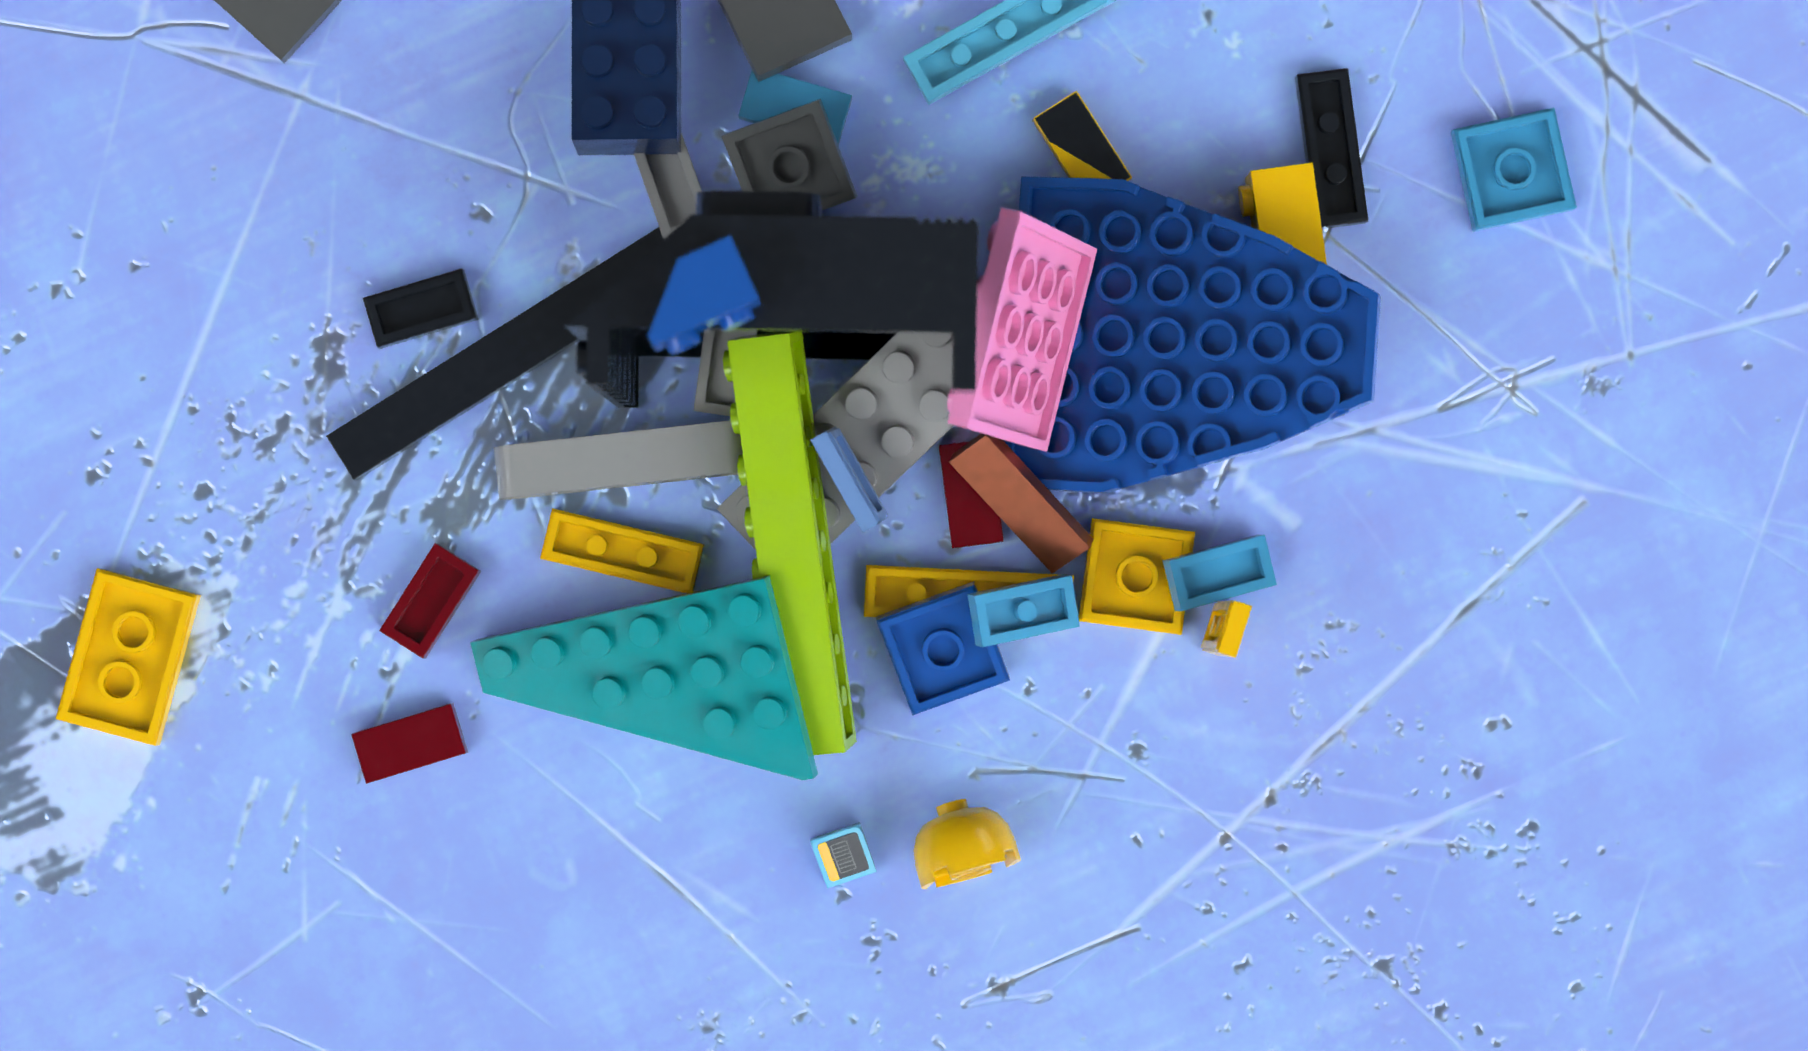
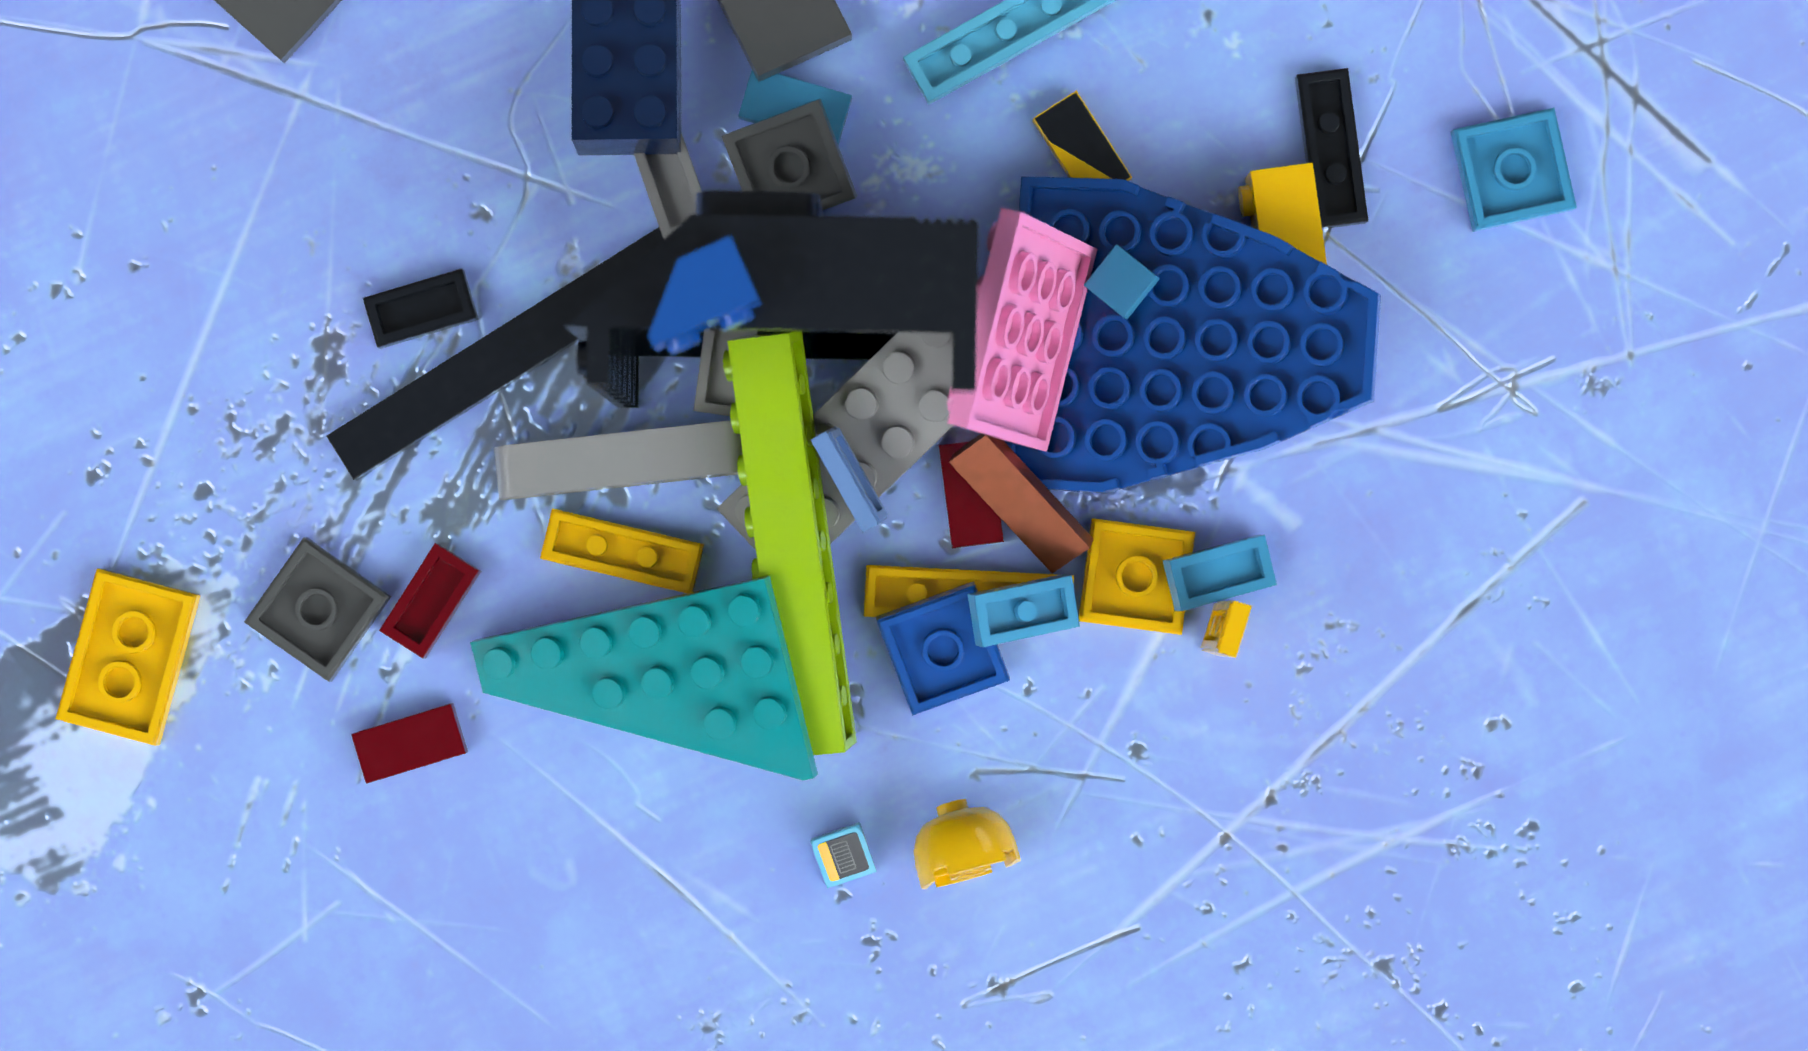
(317, 609): none -> dark grey tile
(1121, 282): none -> dark azure tile

